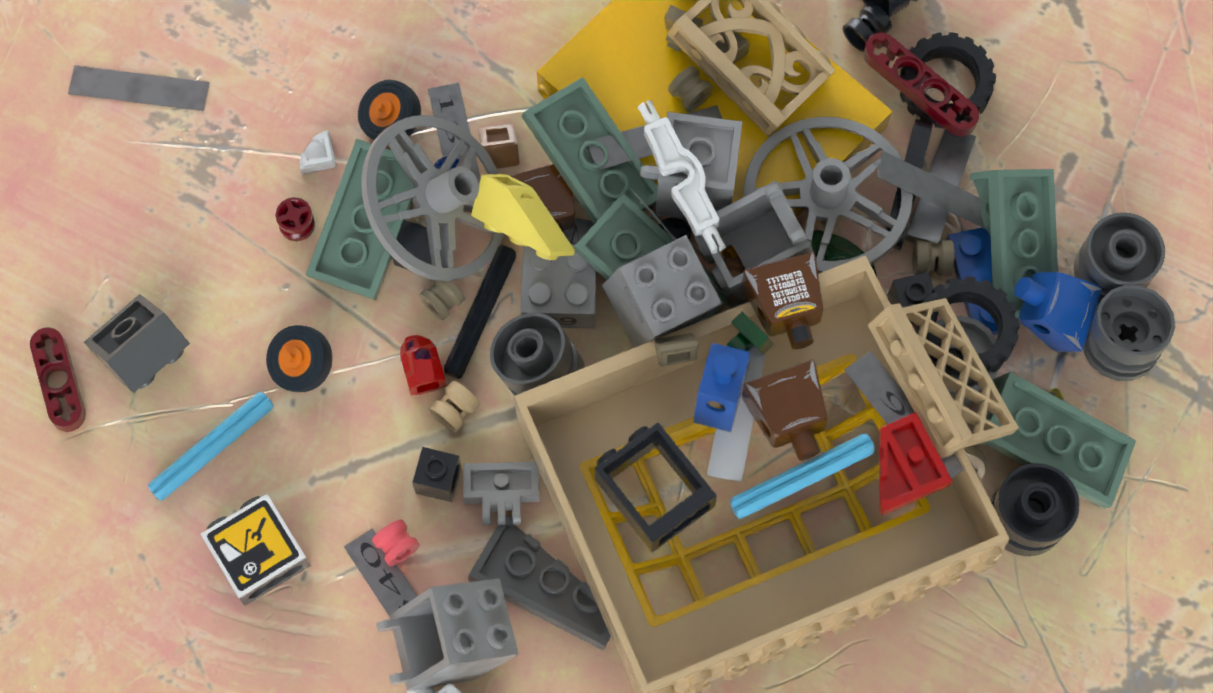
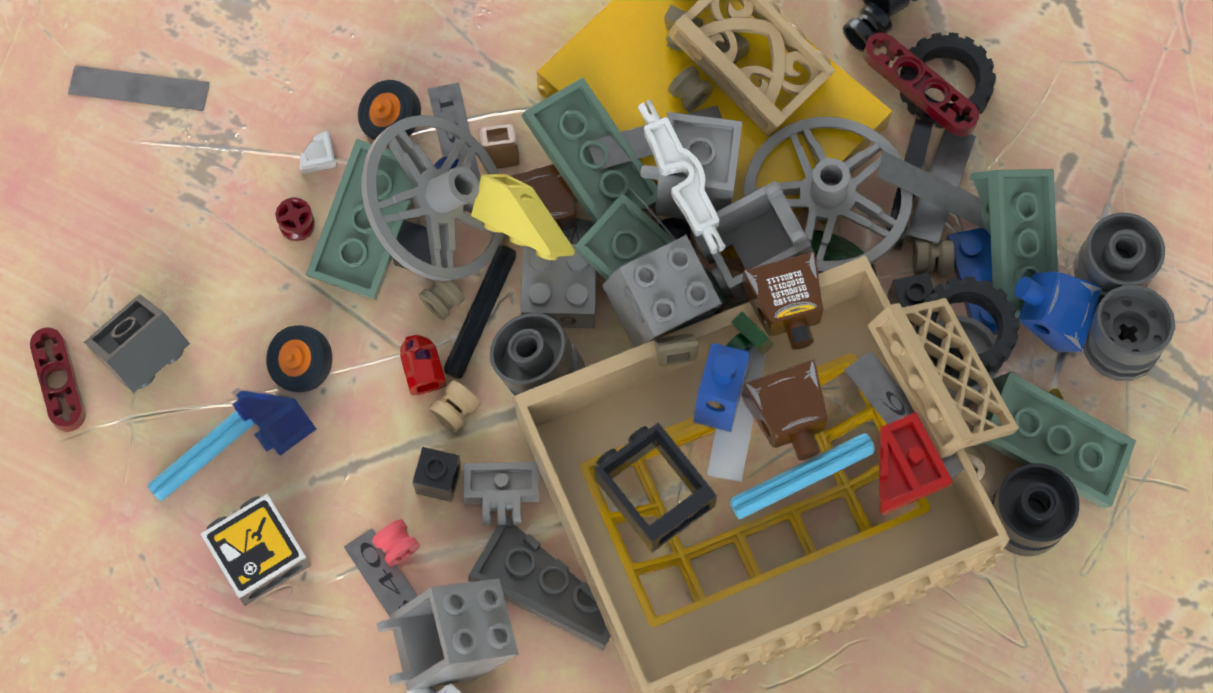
(276, 416): none -> clear blue slope

